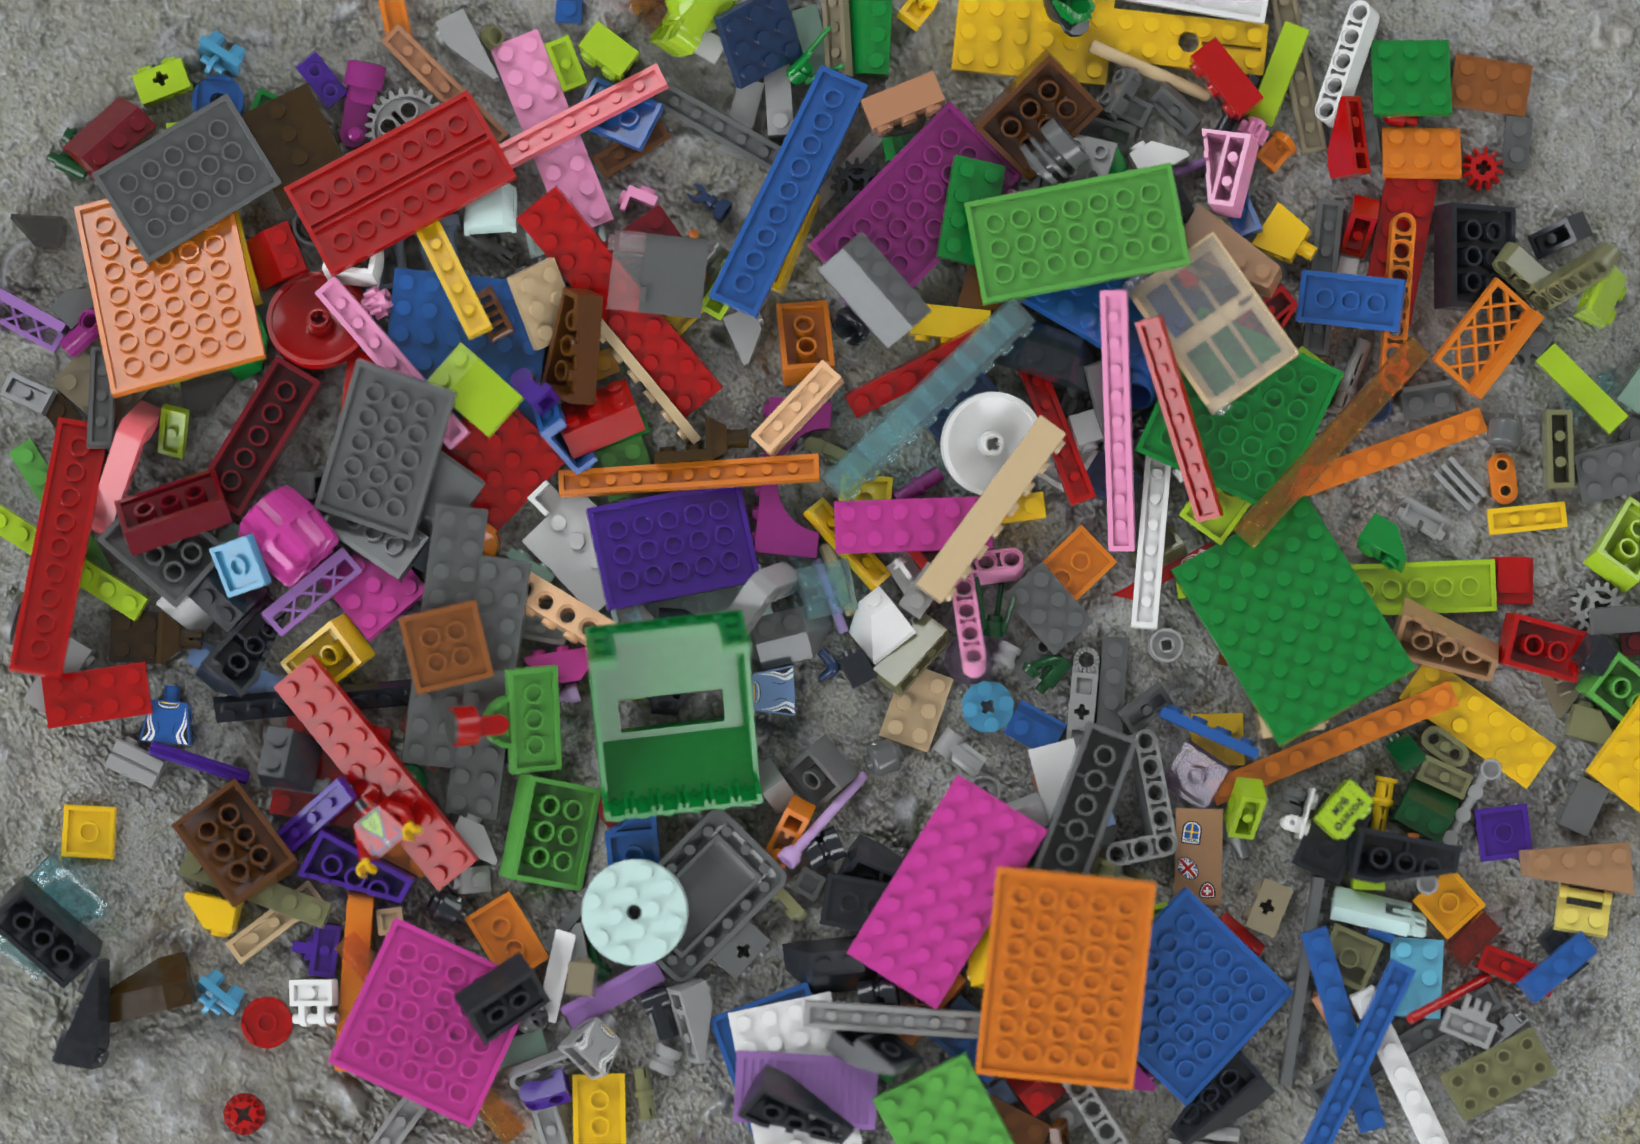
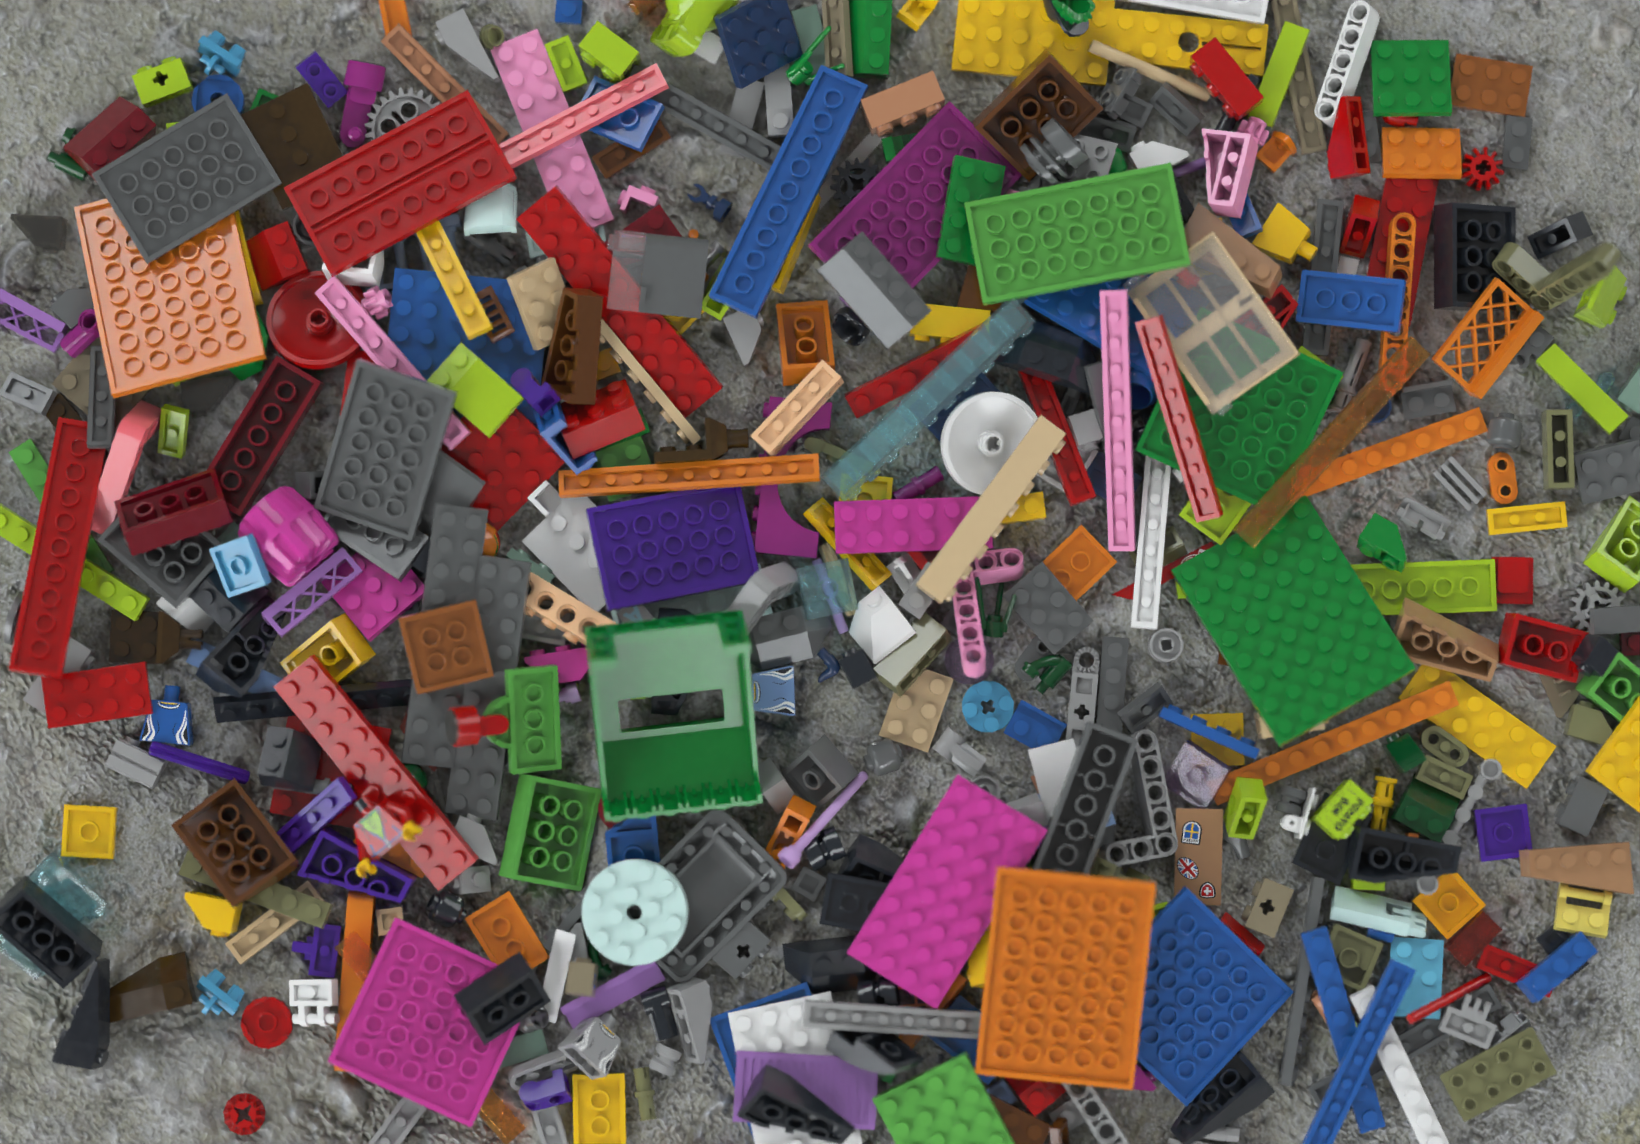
(1006, 654): light grey wheel -> none

